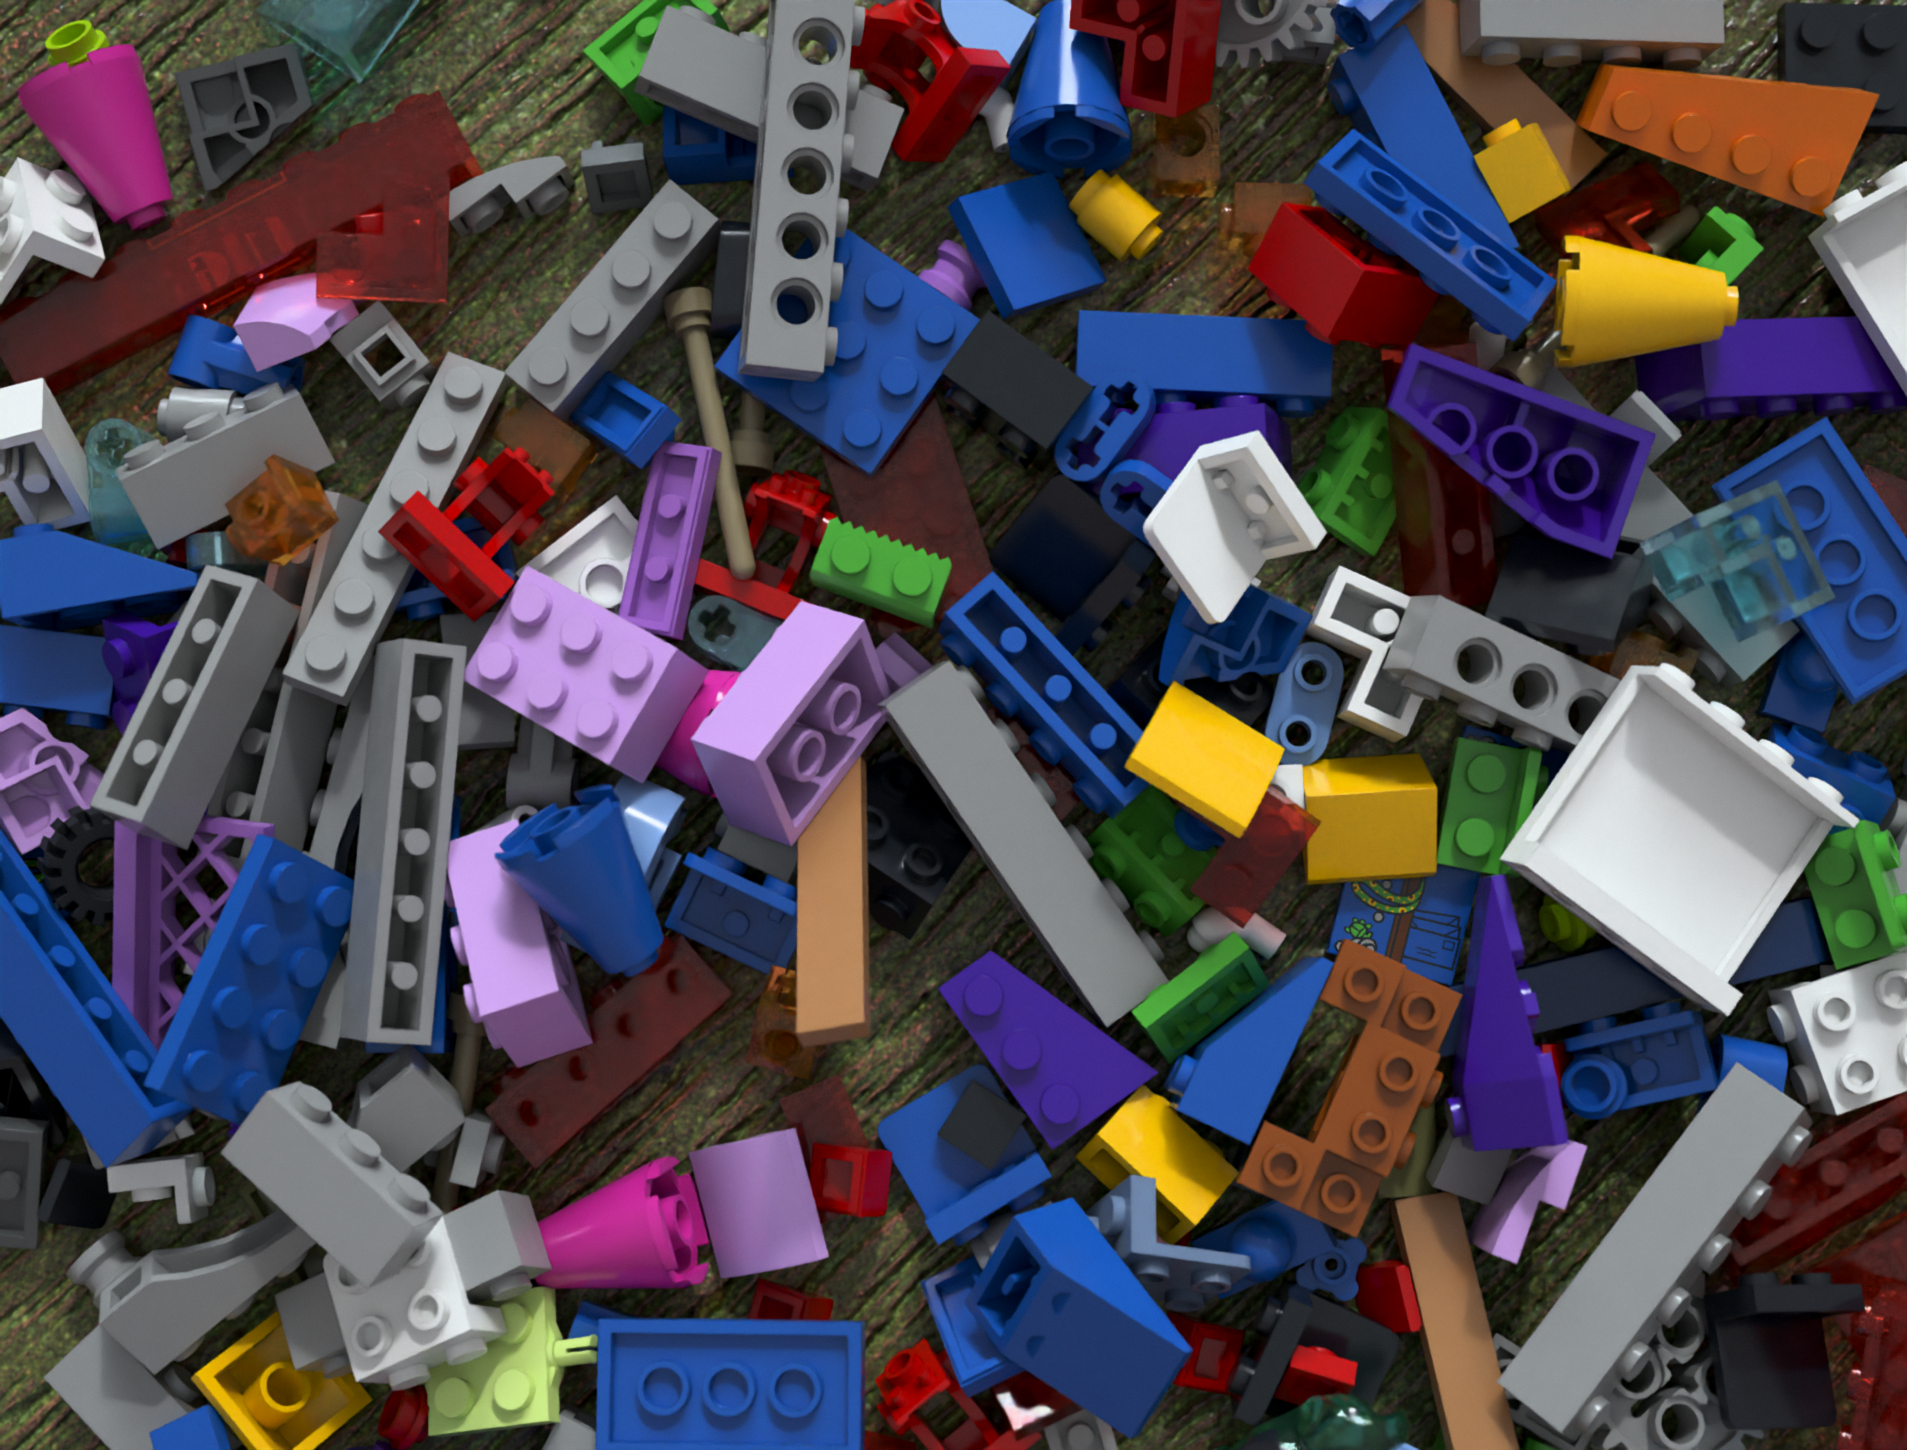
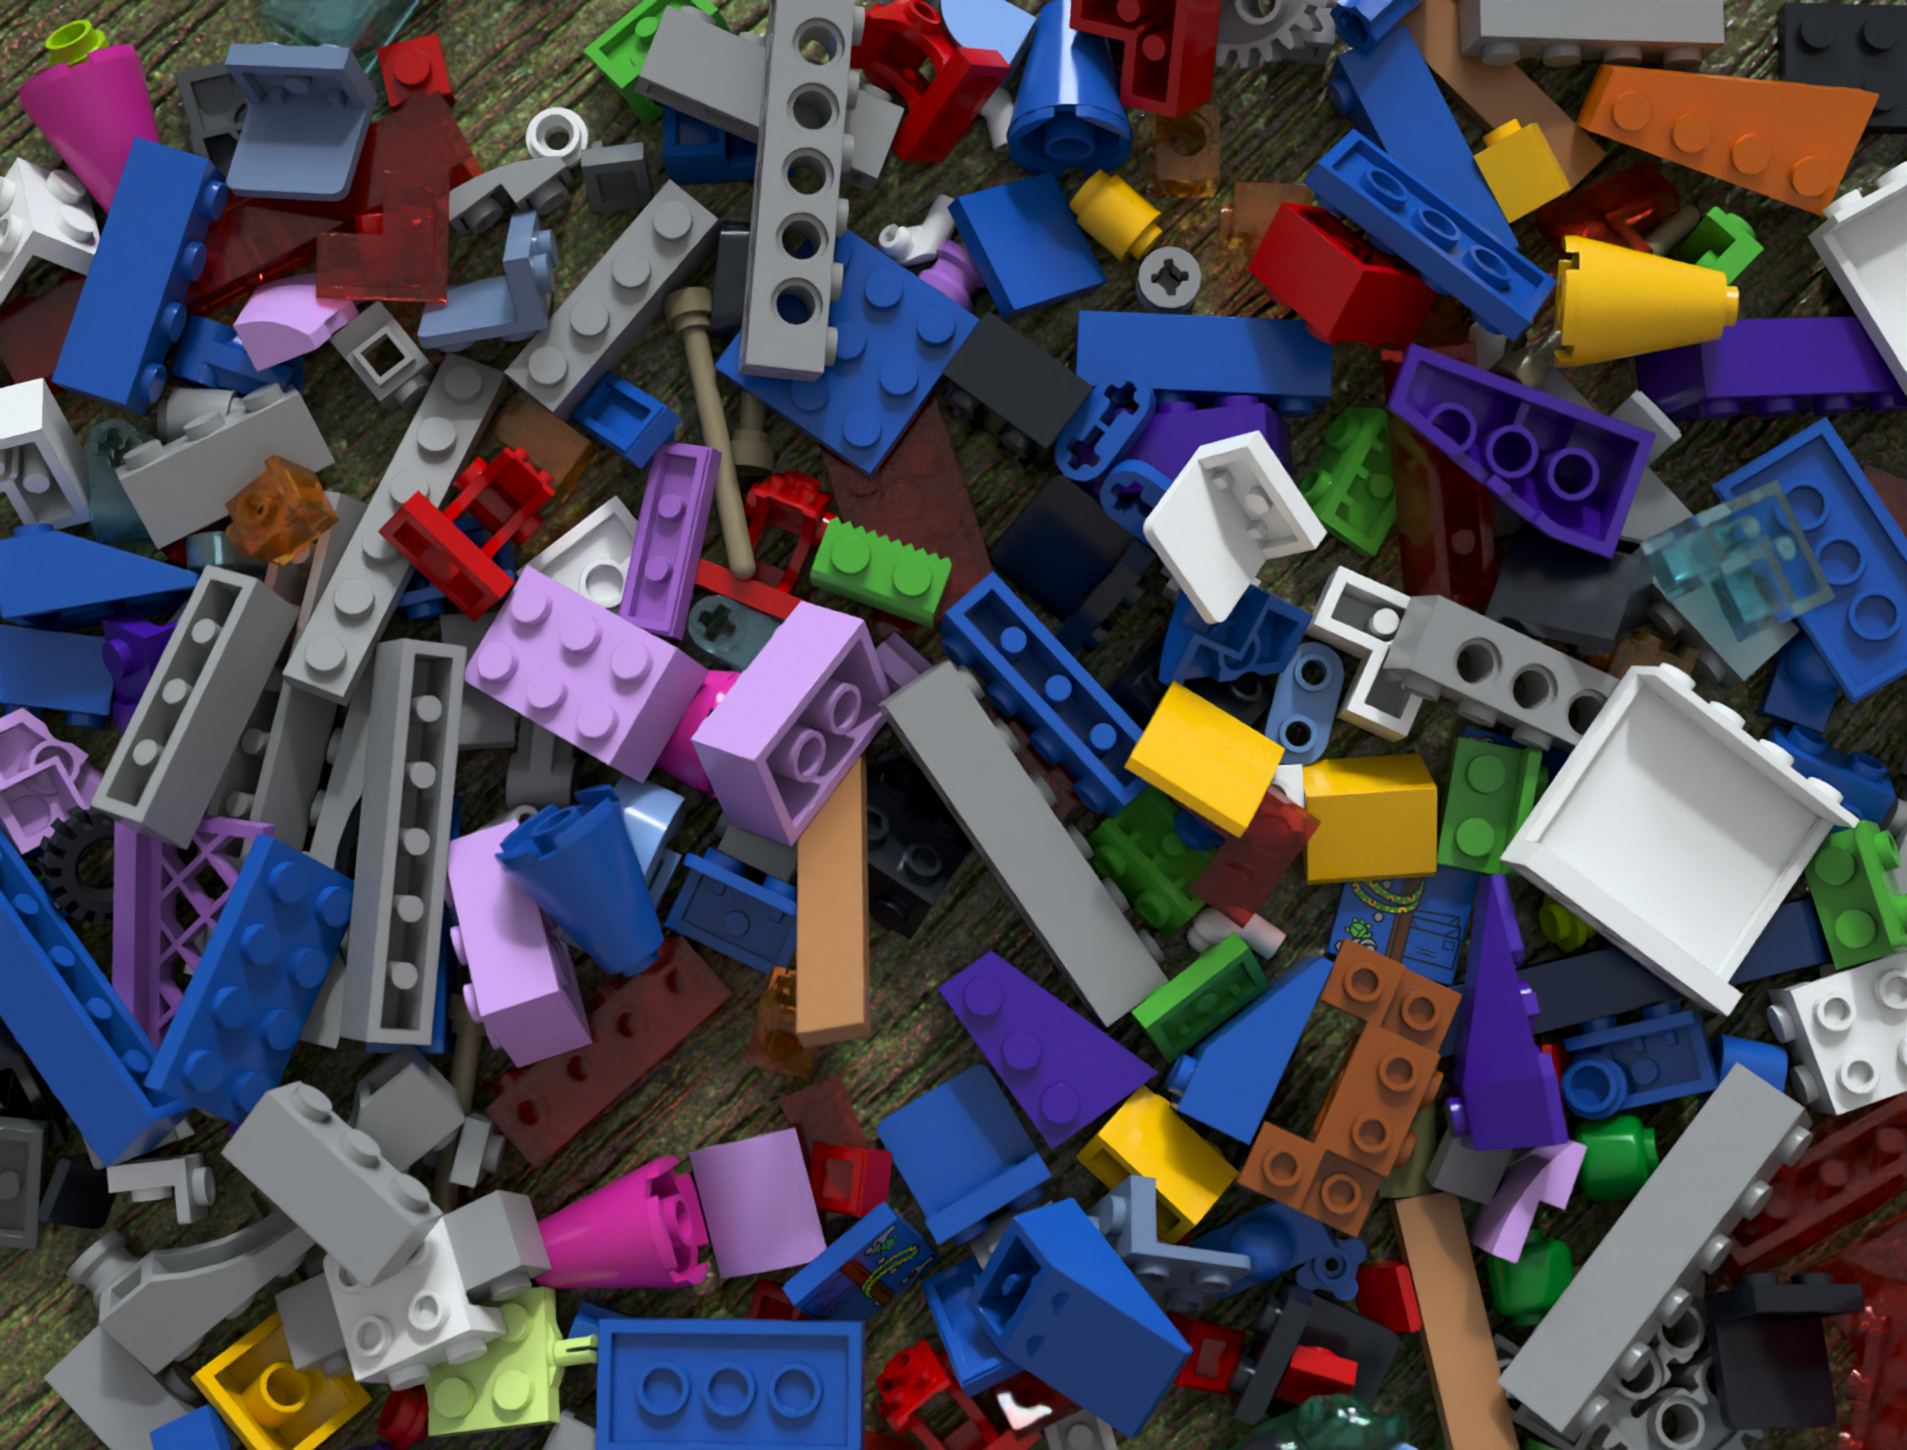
(141, 277): none -> blue brick
(301, 122): none -> sand blue bracket
(415, 68): none -> red plate
(499, 306): none -> sand blue bracket
(555, 121): none -> white plate
(862, 1269): none -> blue tile
(919, 243): none -> white arm
(981, 1124): black tile -> none
(1167, 294): none -> light grey wheel
(1534, 1283): none -> green head
(1617, 1157): none -> green head

